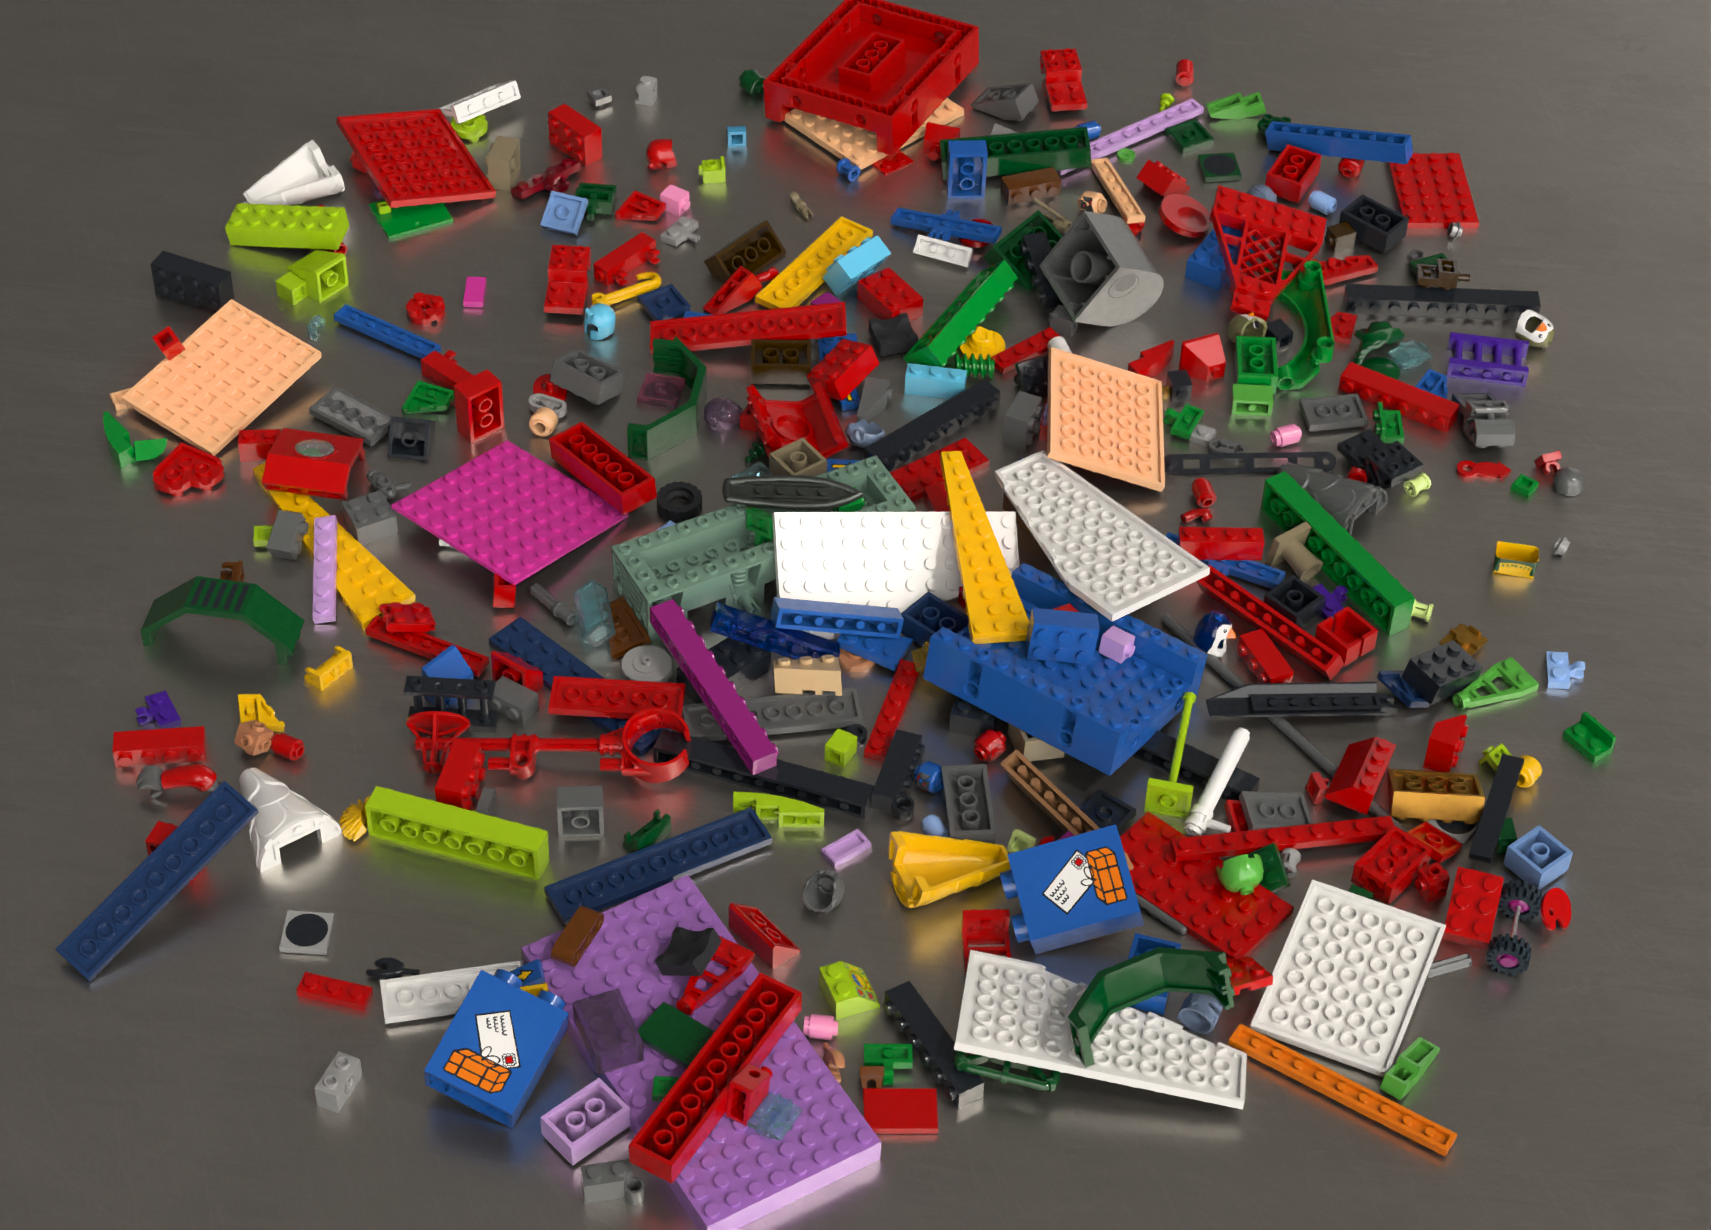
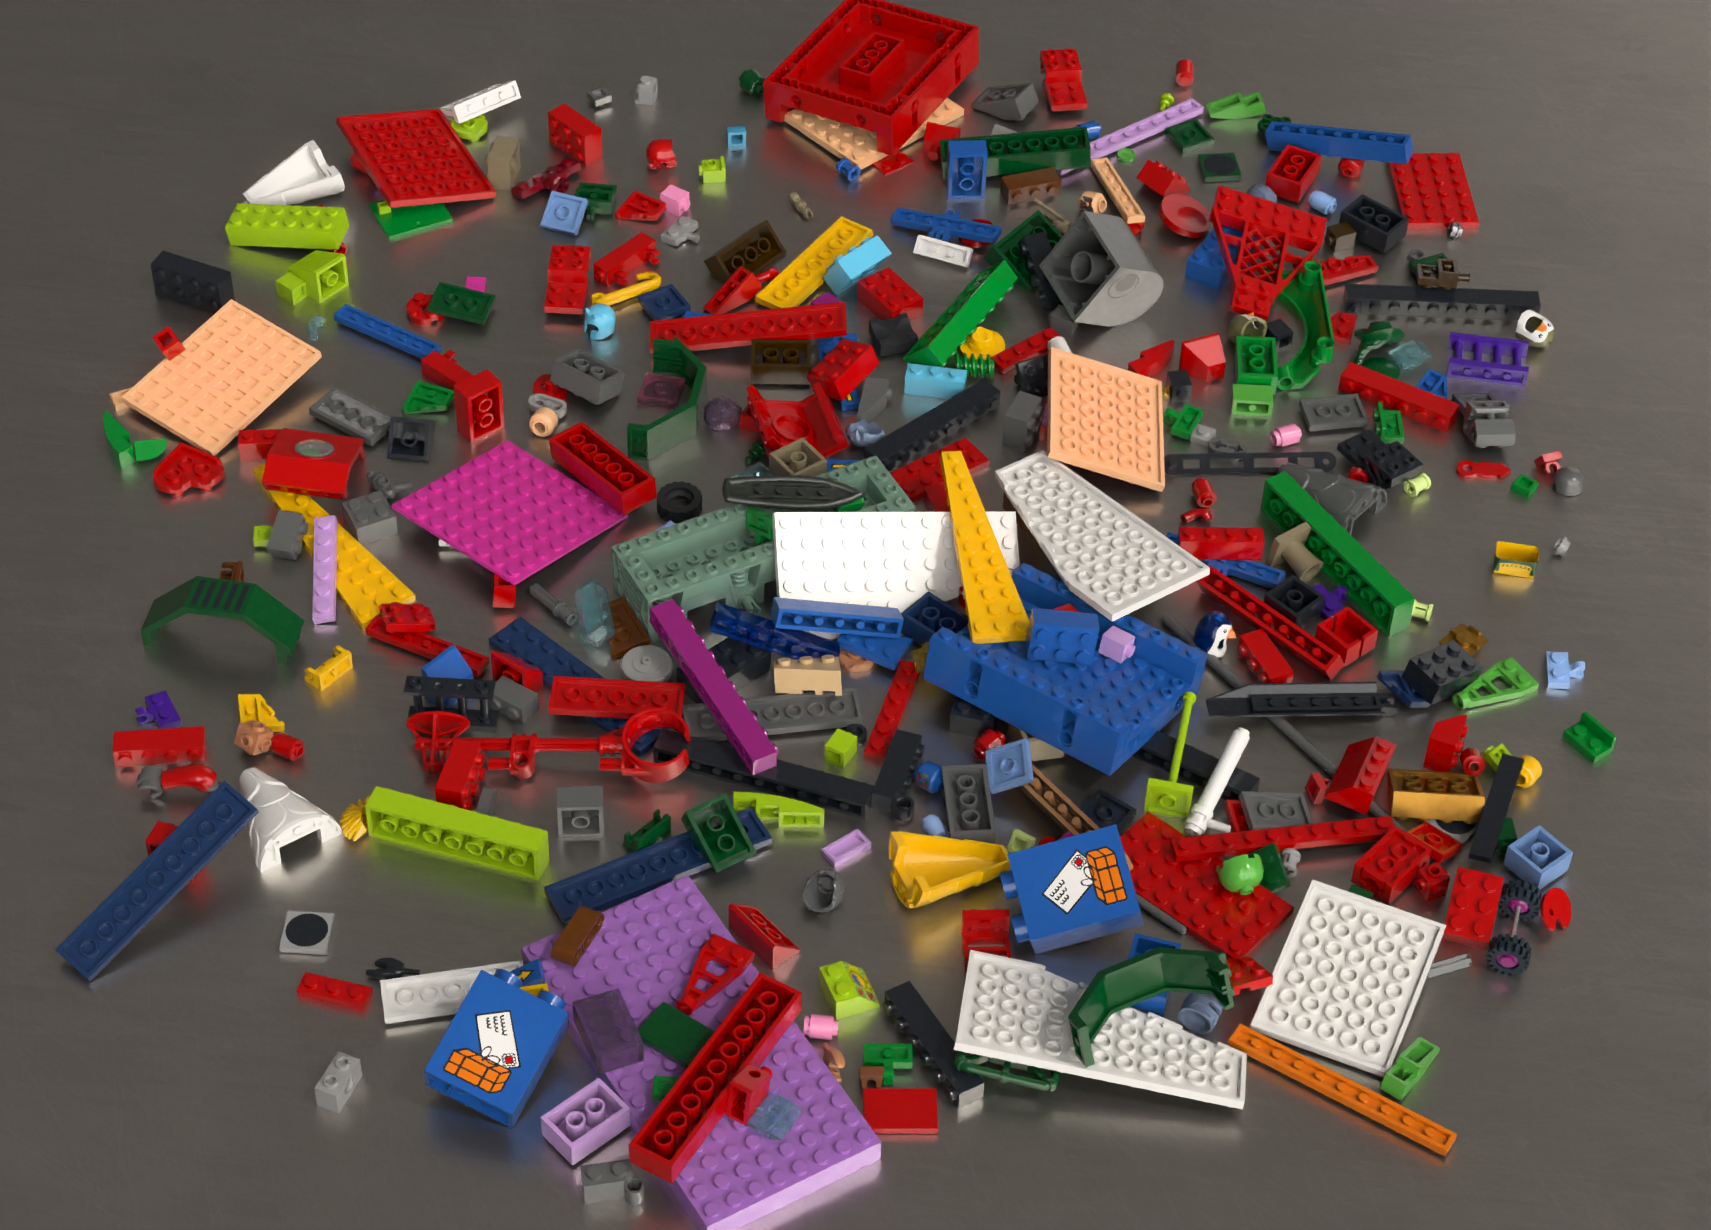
(461, 303): none -> dark green tile
(688, 952): black brick -> none
(718, 833): none -> dark green slope
(1009, 766): none -> medium blue plate
(1472, 761): none -> red brick

